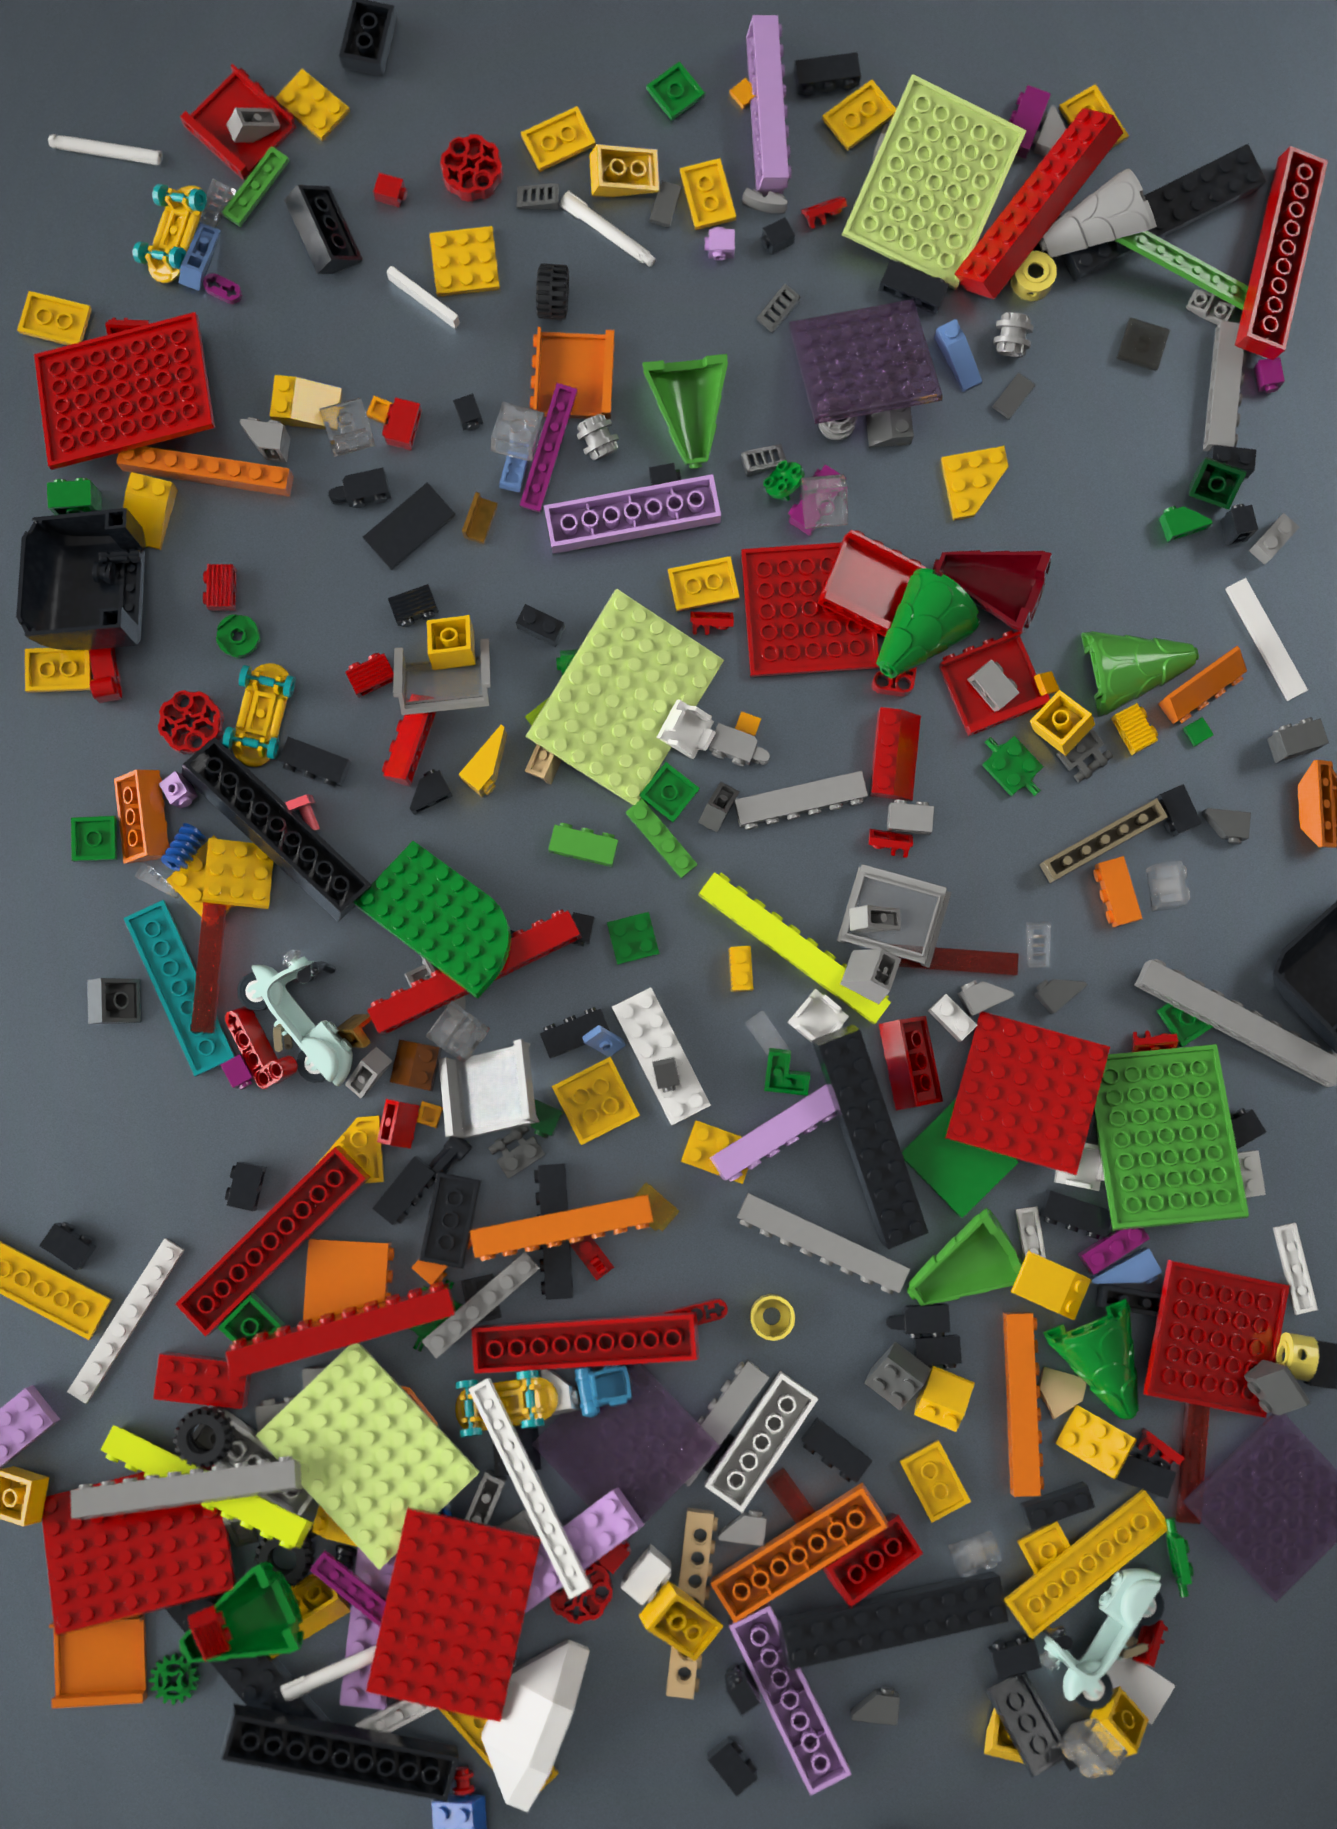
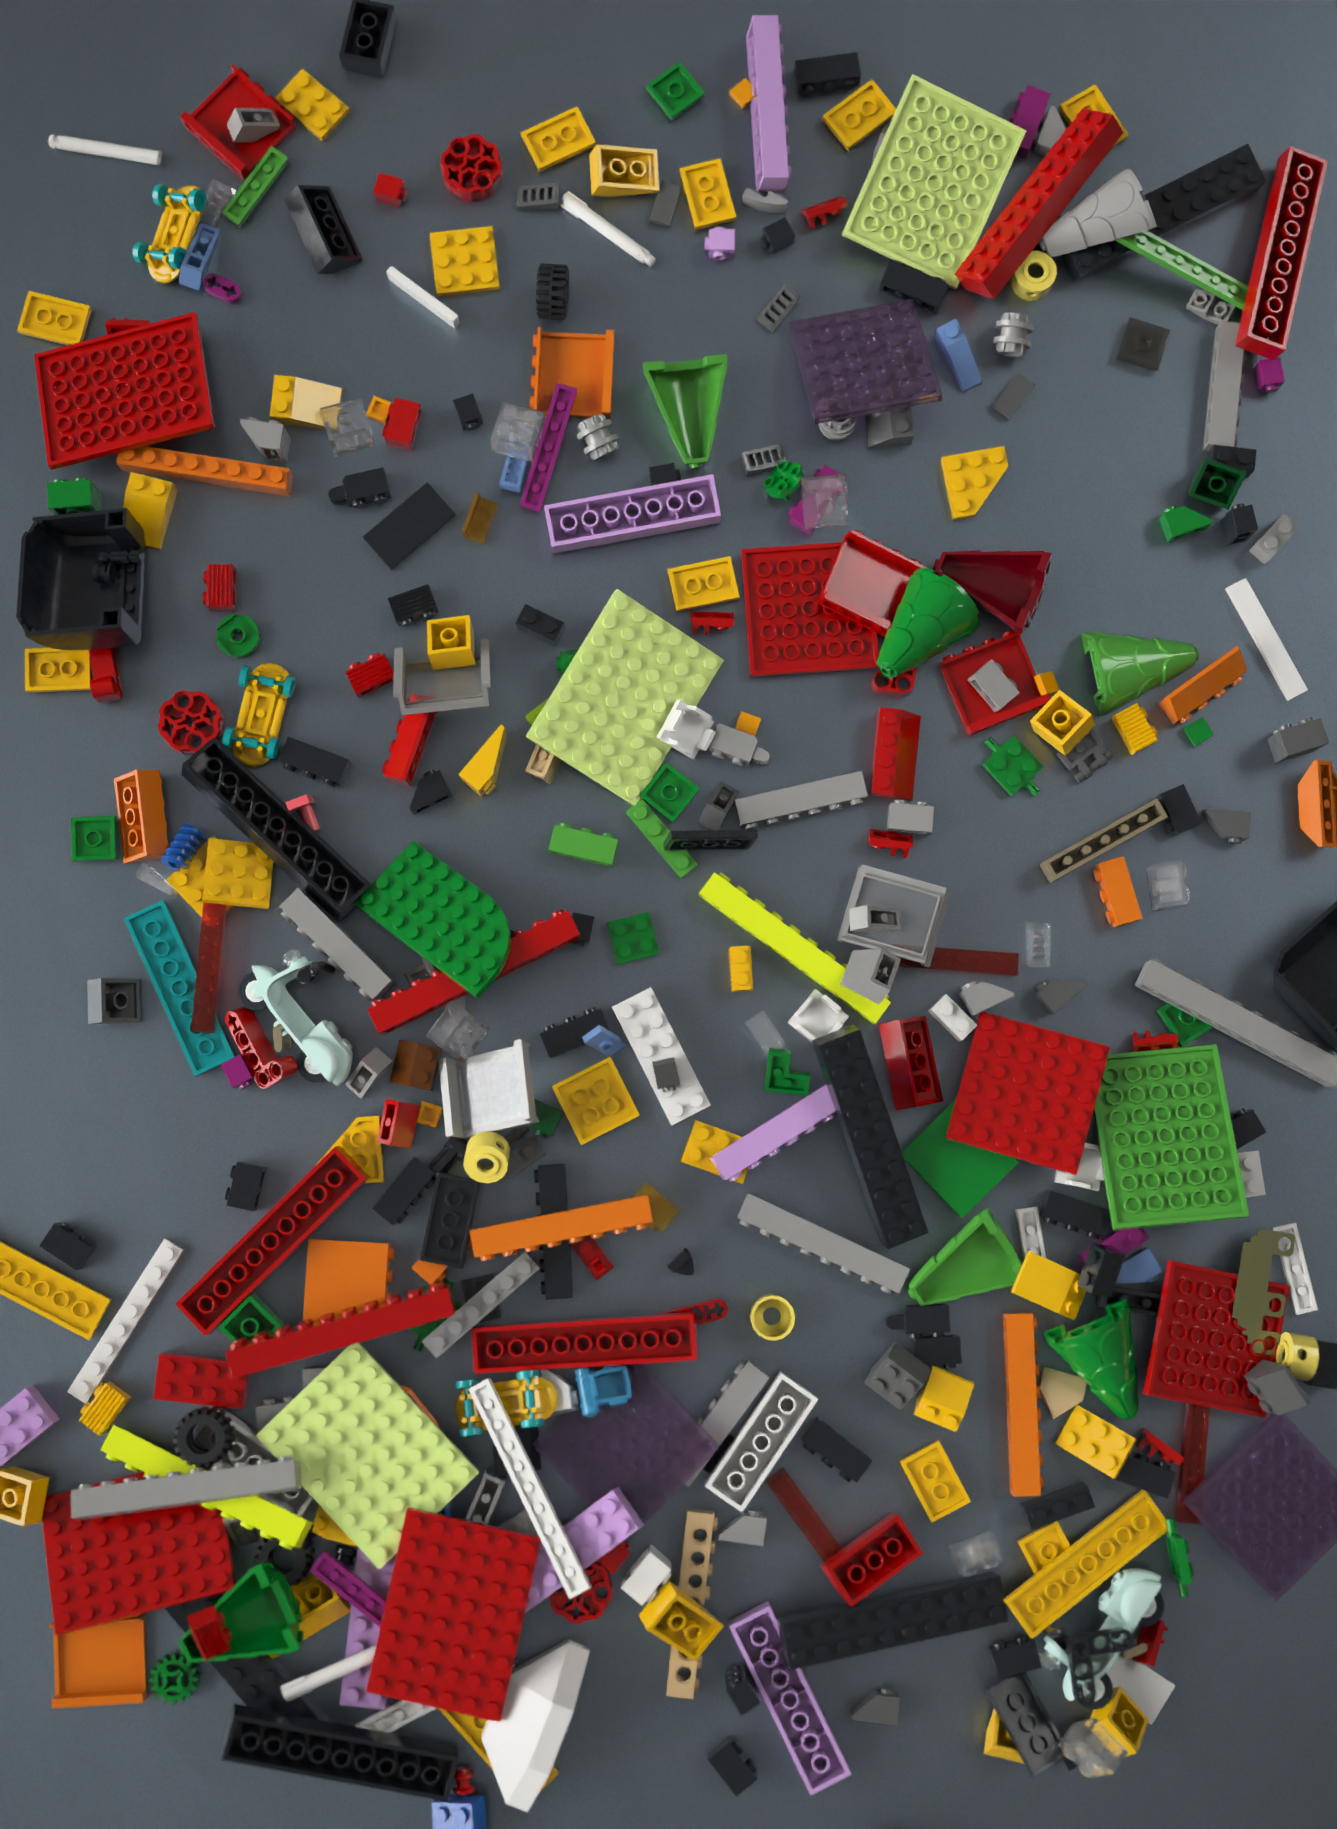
(104, 1408): none -> yellow brick
(178, 790): lavender brick -> none
(335, 943): none -> light grey brick
(353, 1031): pearl gold panel -> none
(484, 1146): none -> light yellow piece
(682, 1263): none -> black tile
(710, 840): none -> black tile
(799, 1552): orange brick -> none
(1088, 1650): none -> black beam
(1101, 1269): none -> black brick
(1252, 1285): none -> olive piece

